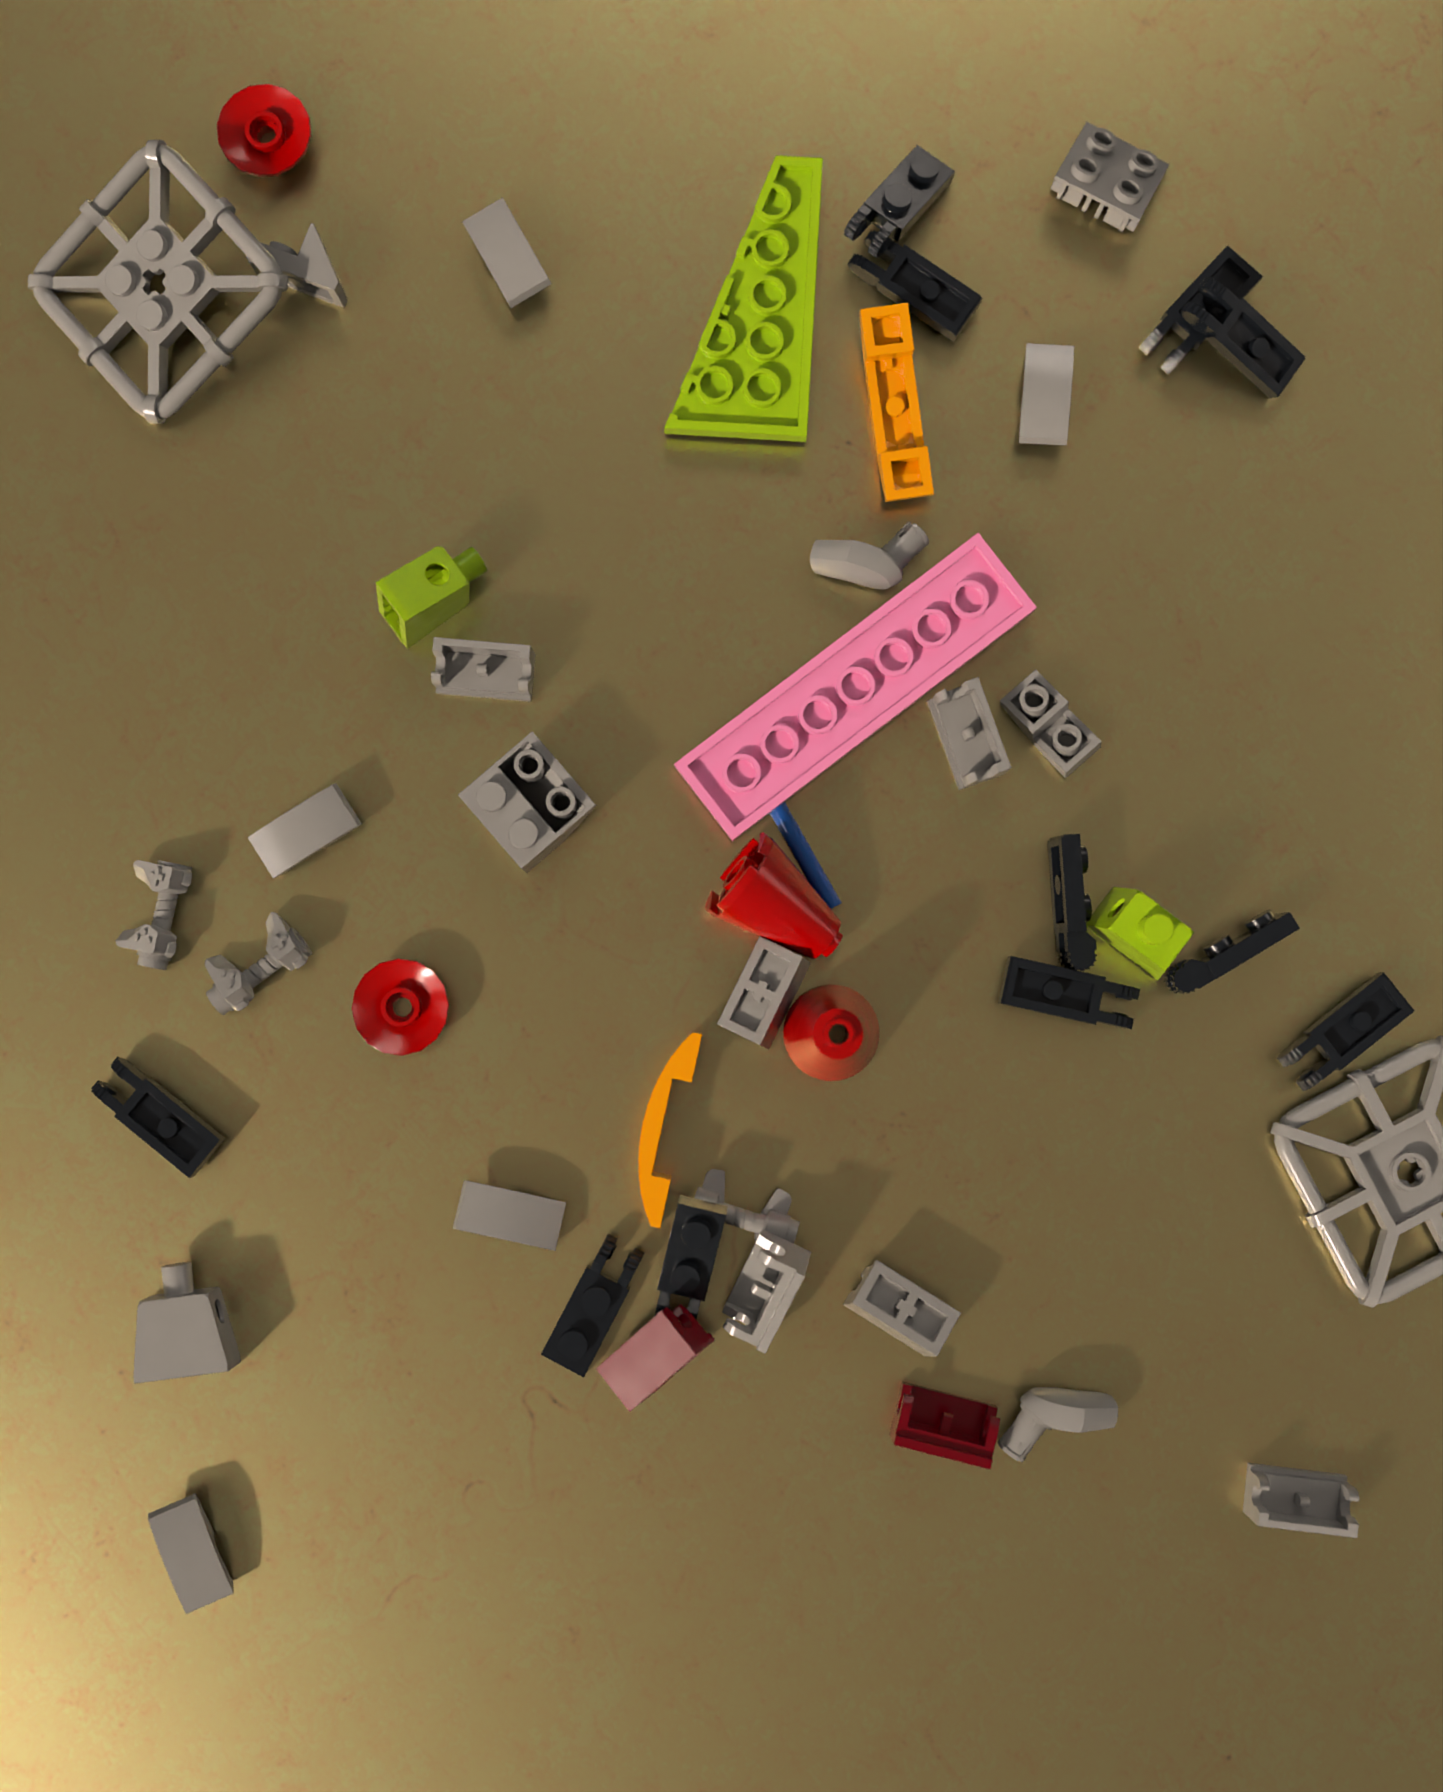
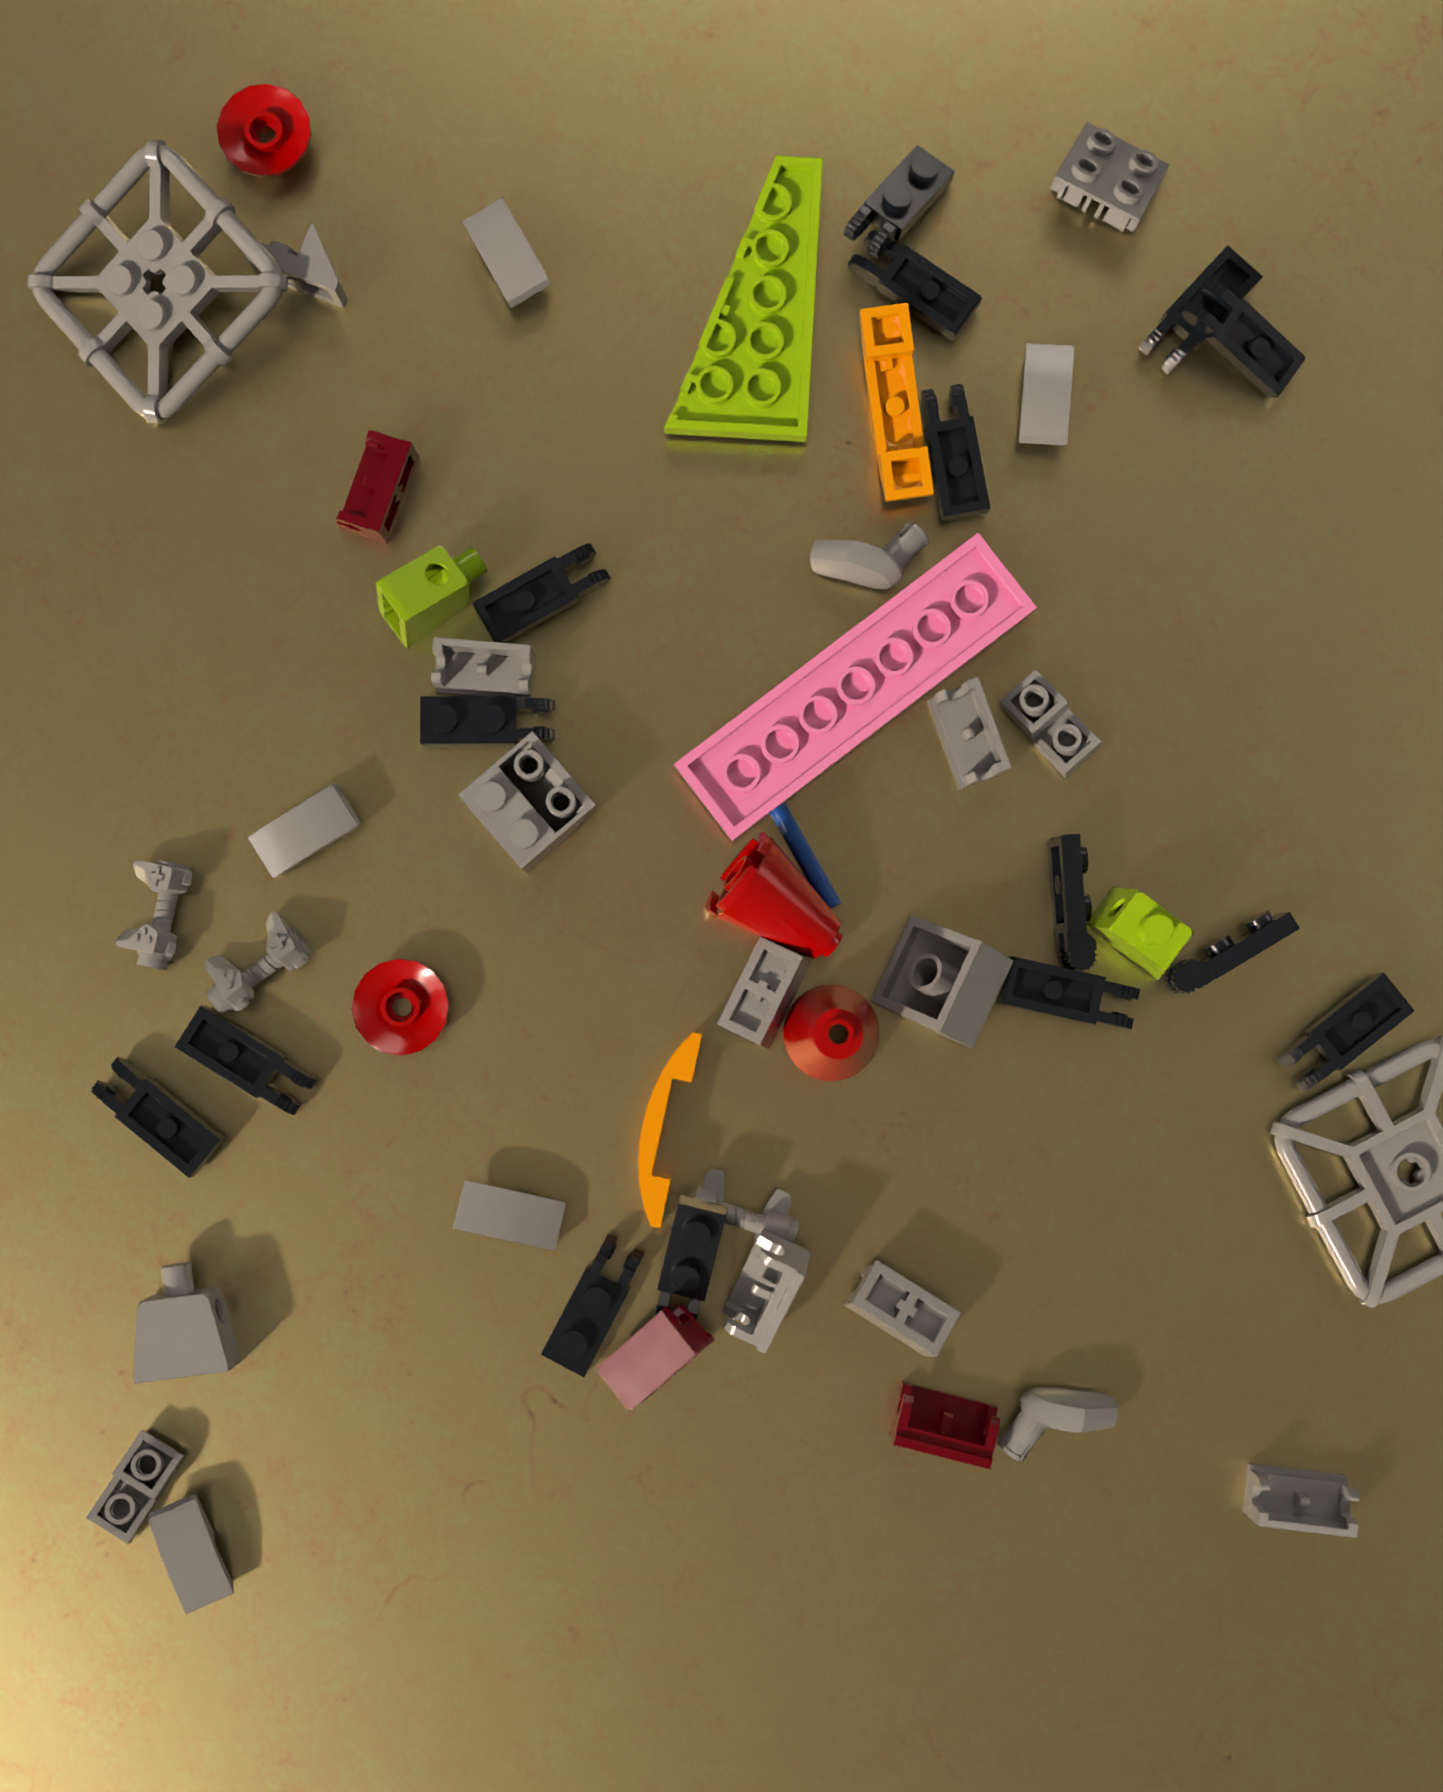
(135, 1486): none -> light grey slope
(241, 1058): none -> black hinge
(378, 486): none -> dark red hinge
(479, 720): none -> black hinge
(537, 595): none -> black hinge
(942, 980): none -> light grey slope
(955, 457): none -> black hinge

